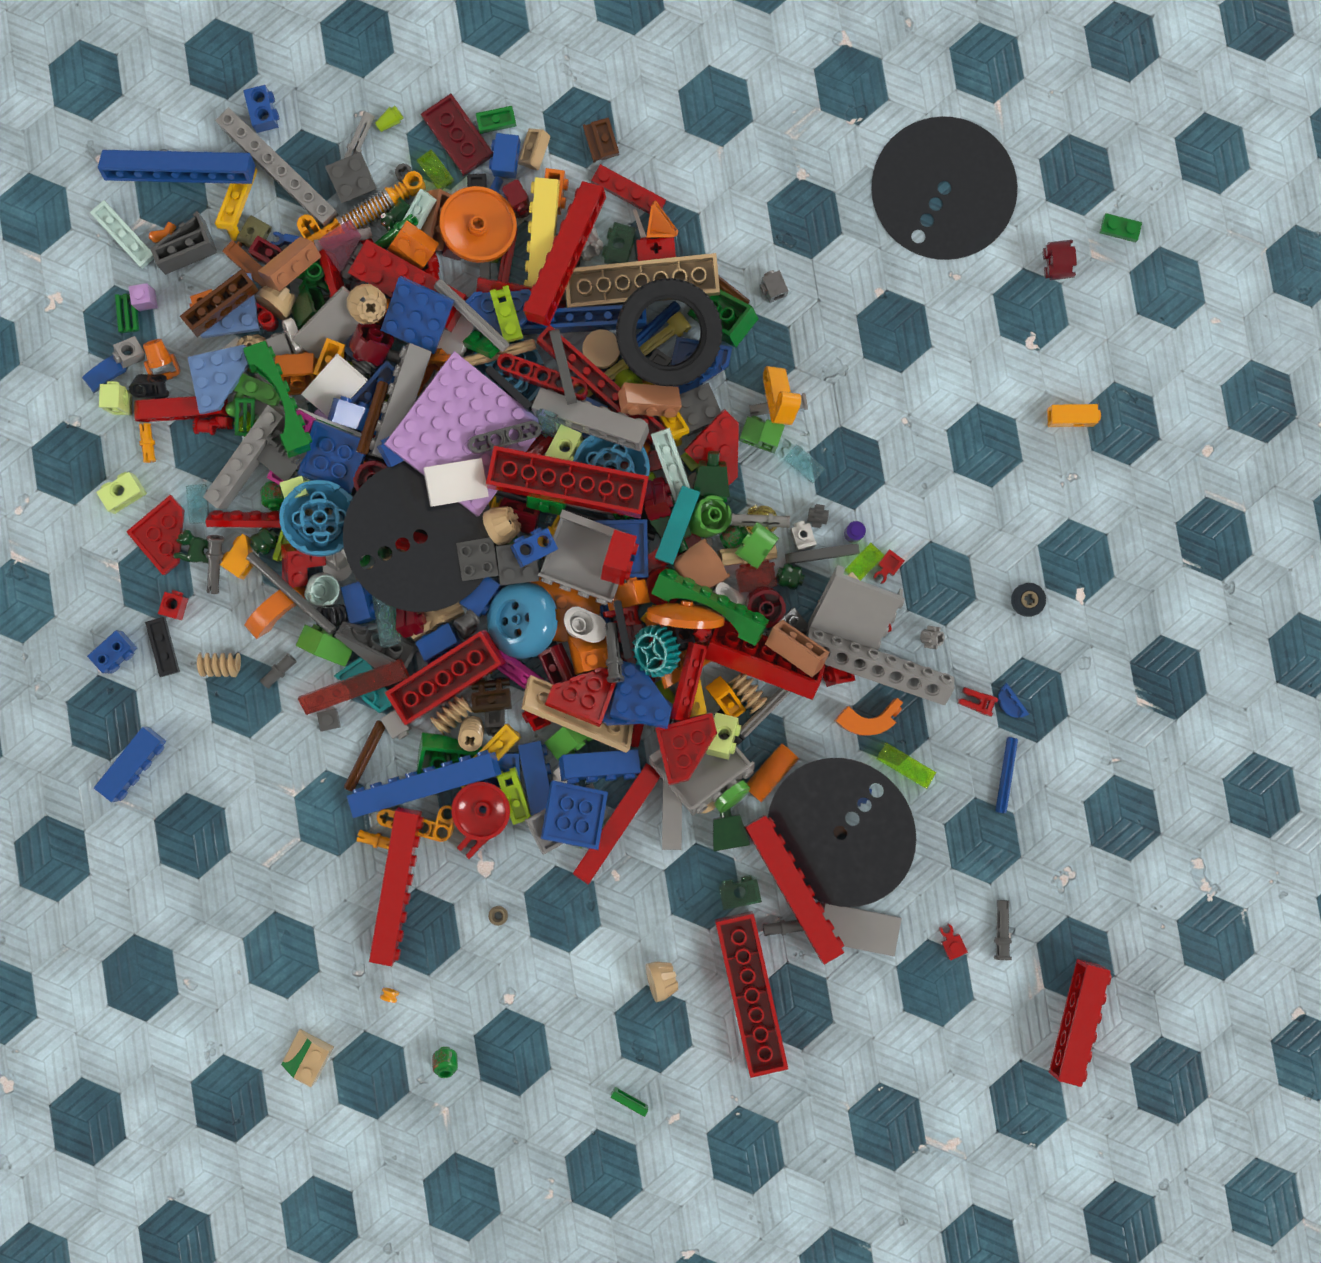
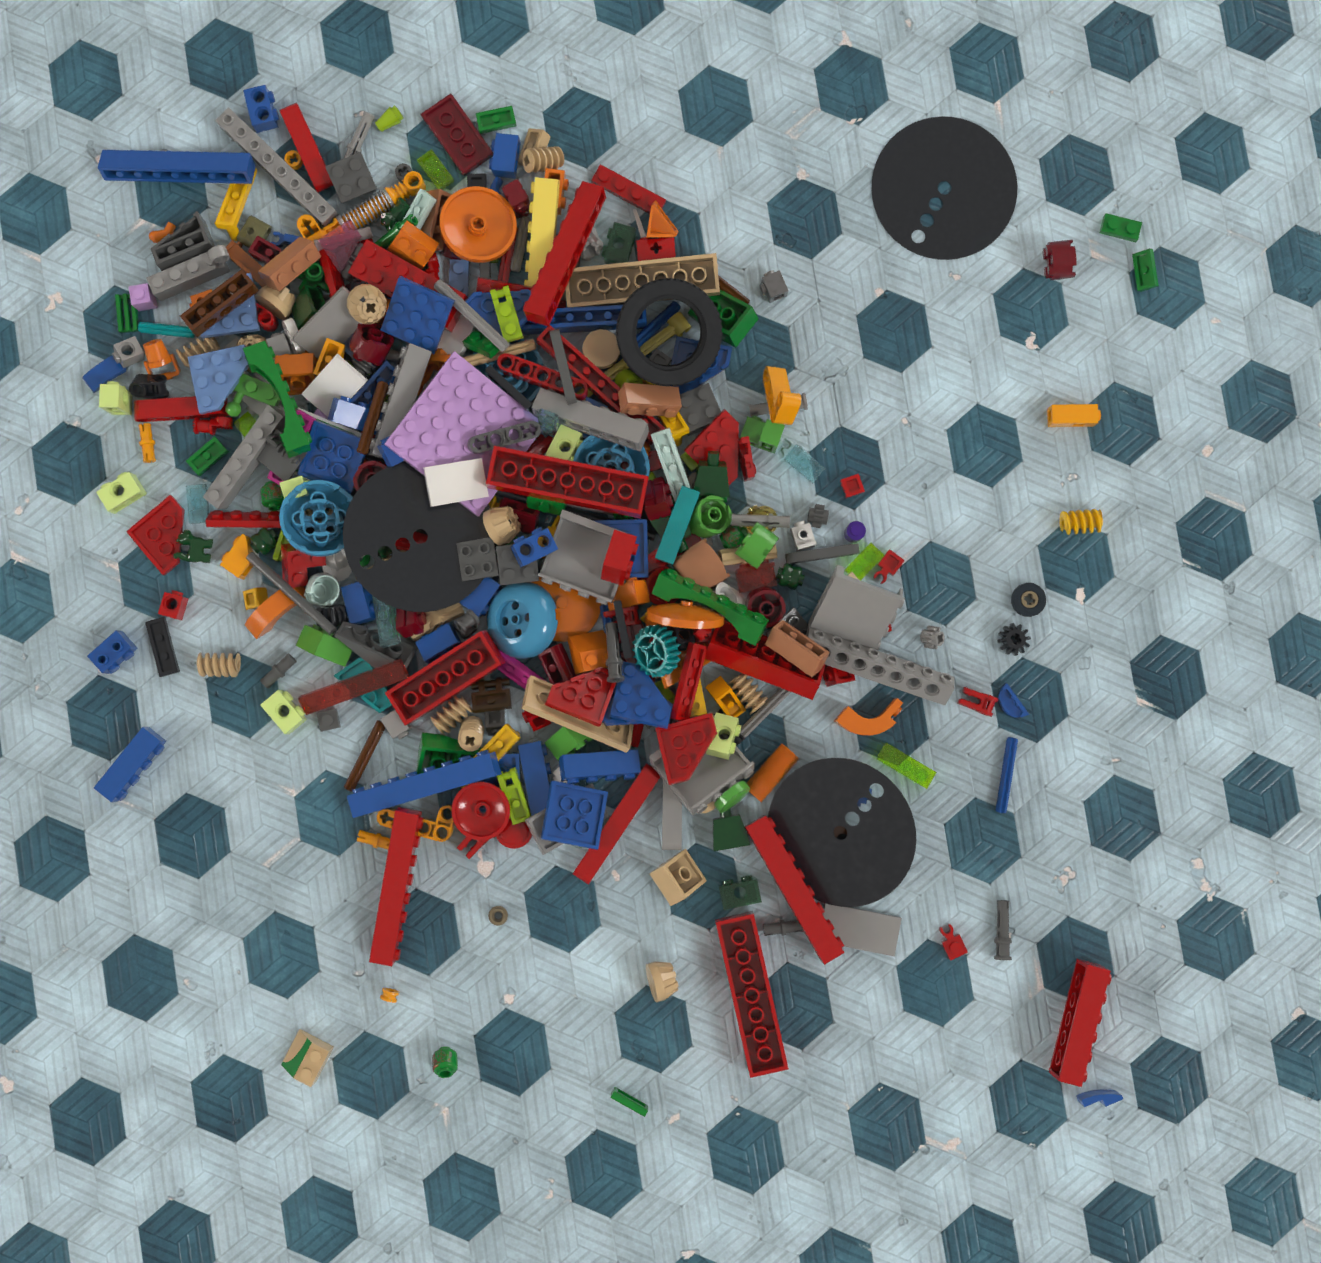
(122, 234): light aqua plate -> none
(165, 329): none -> teal axle
(190, 273): none -> light grey hinge
(207, 456): none -> green plate
(208, 345): none -> tan piece
(214, 556): dark grey pin -> none
(244, 400): green tile -> none
(255, 597): none -> yellow slope
(273, 708): none -> yellowish green brick
(291, 155): none -> light orange bush
(306, 147): none -> red beam
(459, 275): none -> medium blue plate
(515, 835): none -> red piece
(520, 244): none -> light grey axle
(539, 159): none -> tan piece
(584, 625): white piece -> none
(601, 140): reddish brown plate -> none
(678, 877): none -> tan slope
(745, 459): none -> red wing
(852, 486): none -> red plate
(1019, 635): none -> black gear
(1081, 520): none -> yellow piece
(1105, 1097): none -> blue slope
(1145, 270): none -> green plate

